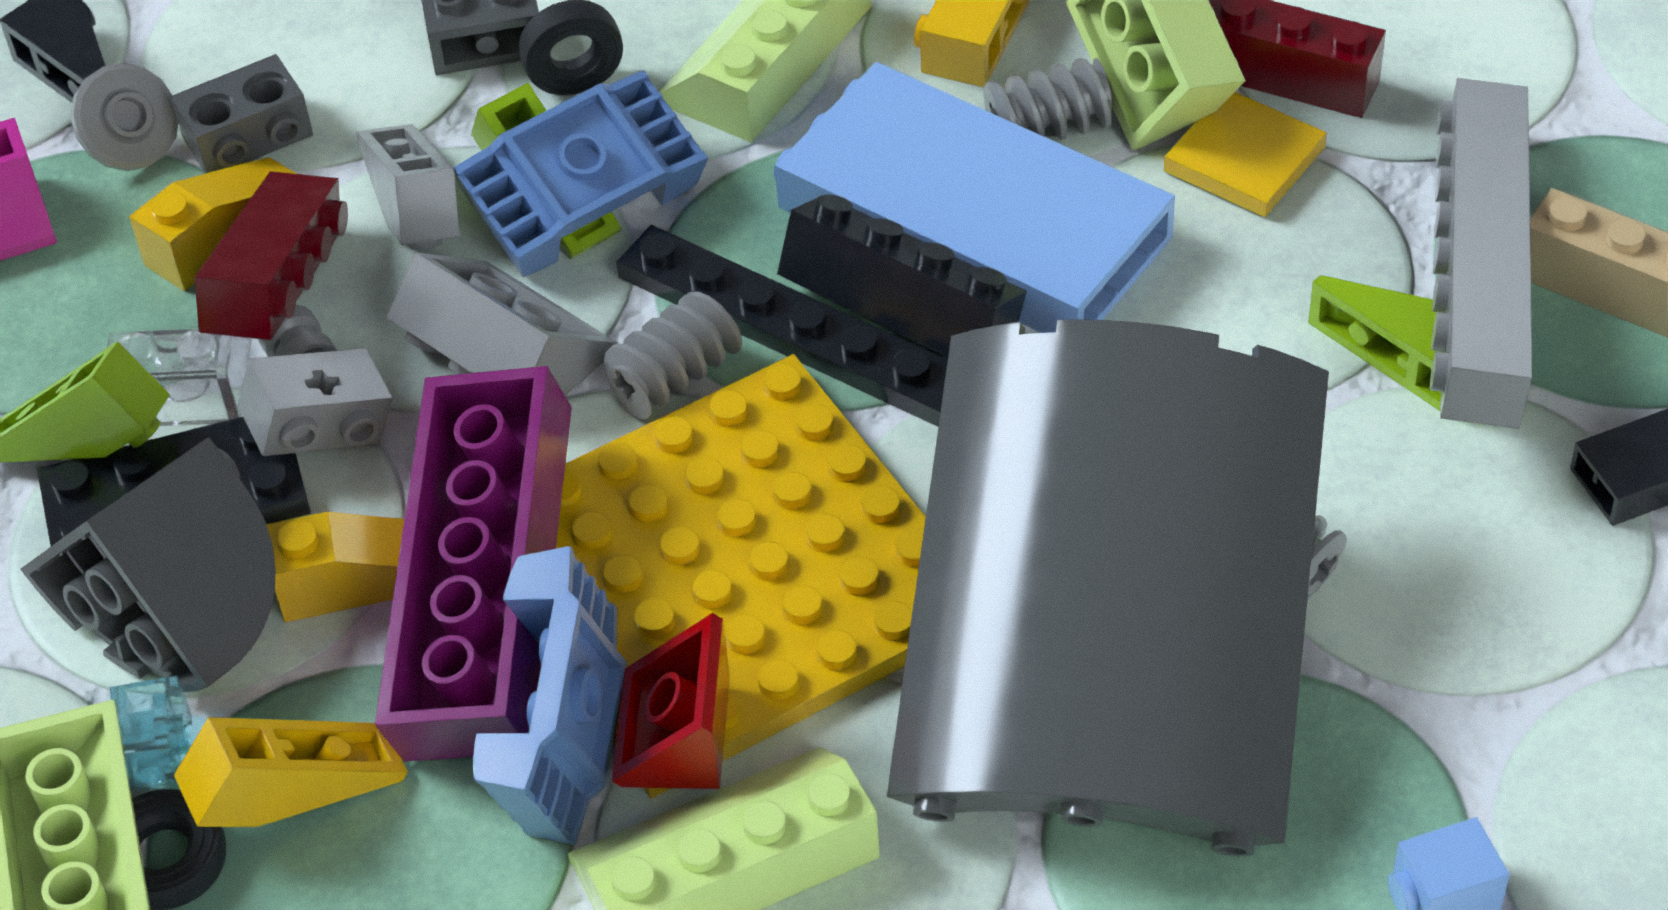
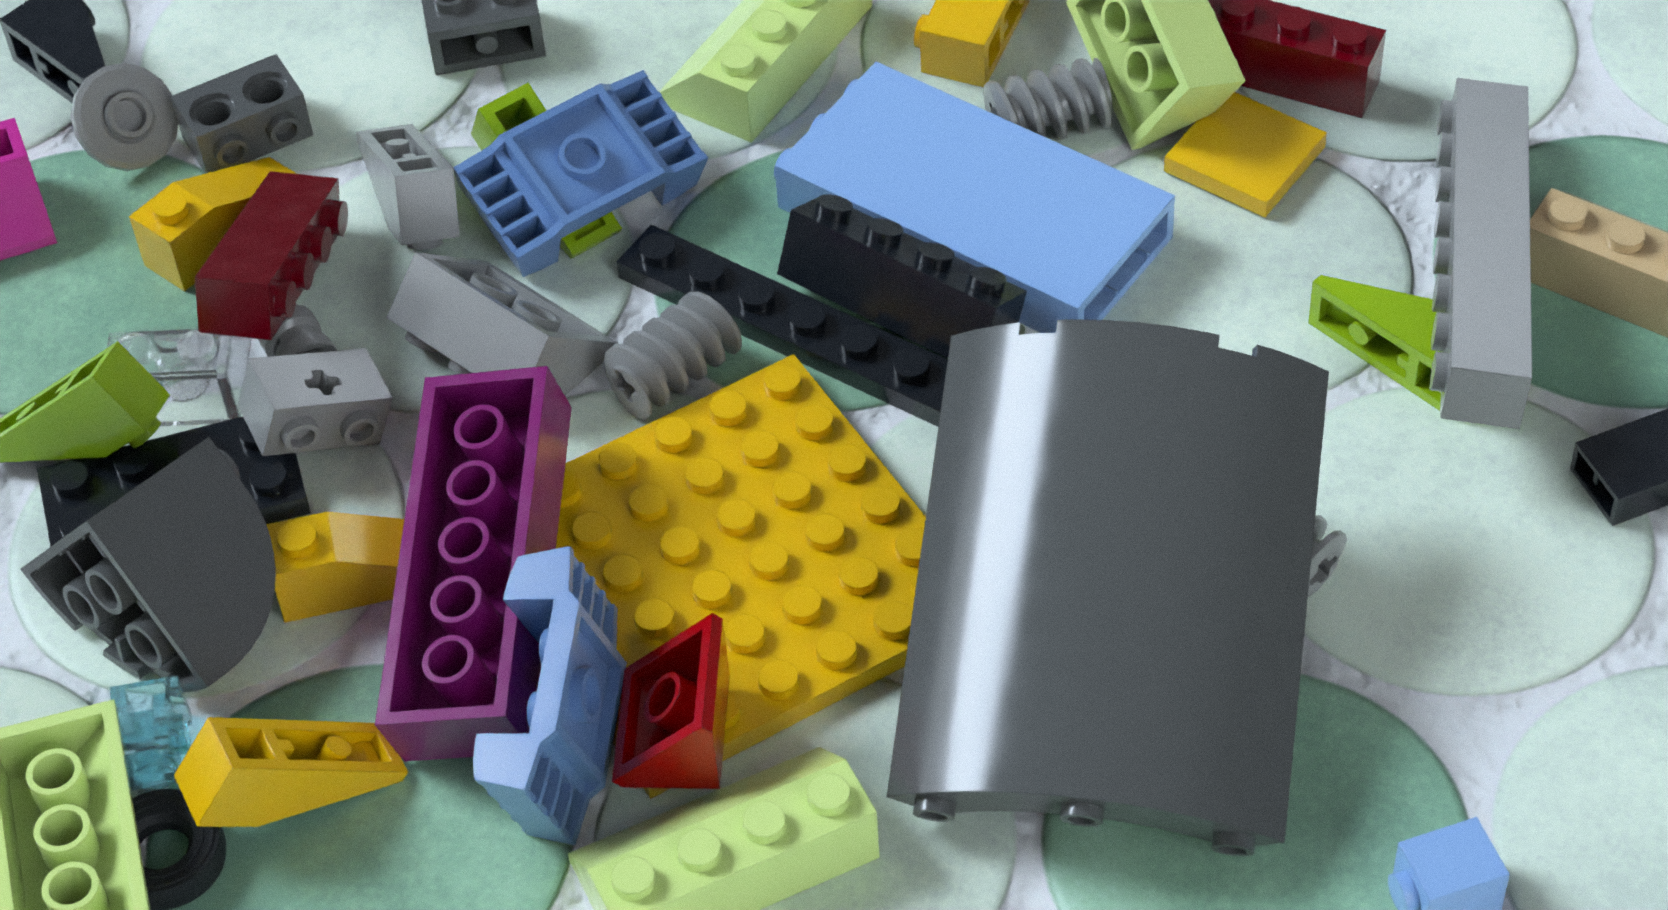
(558, 23): black tyre -> none

